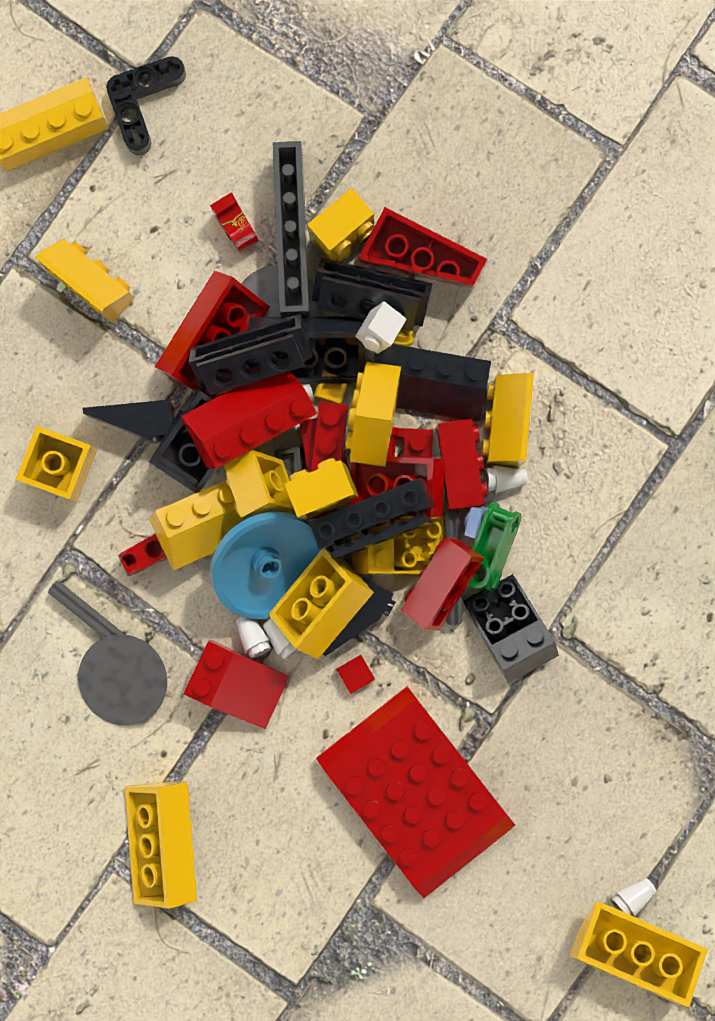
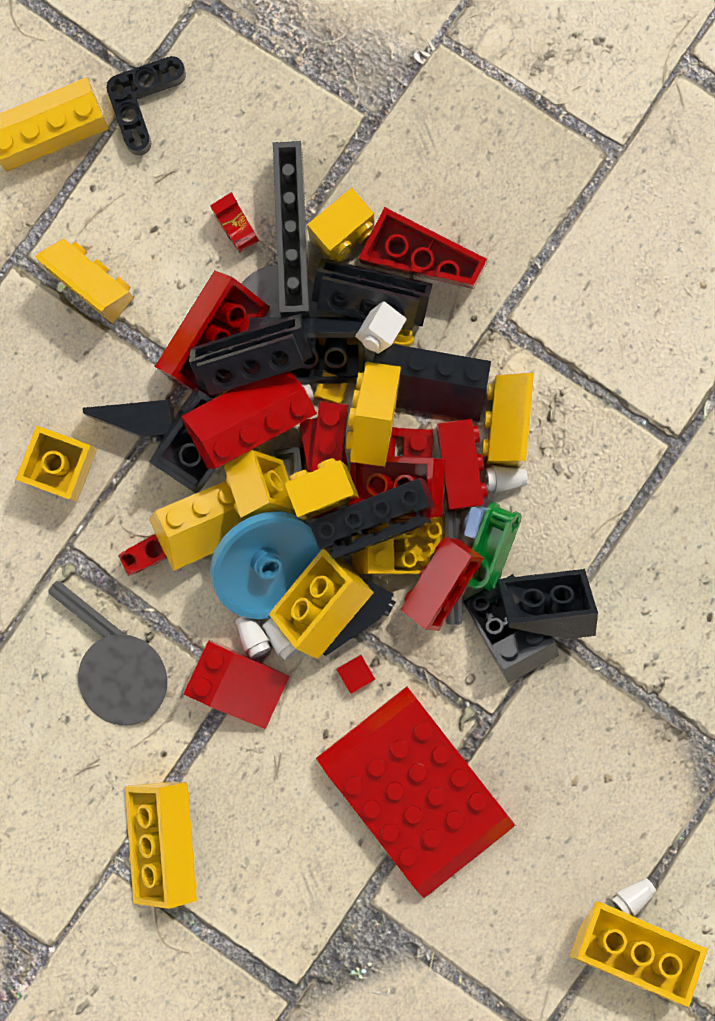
(550, 604): none -> black slope

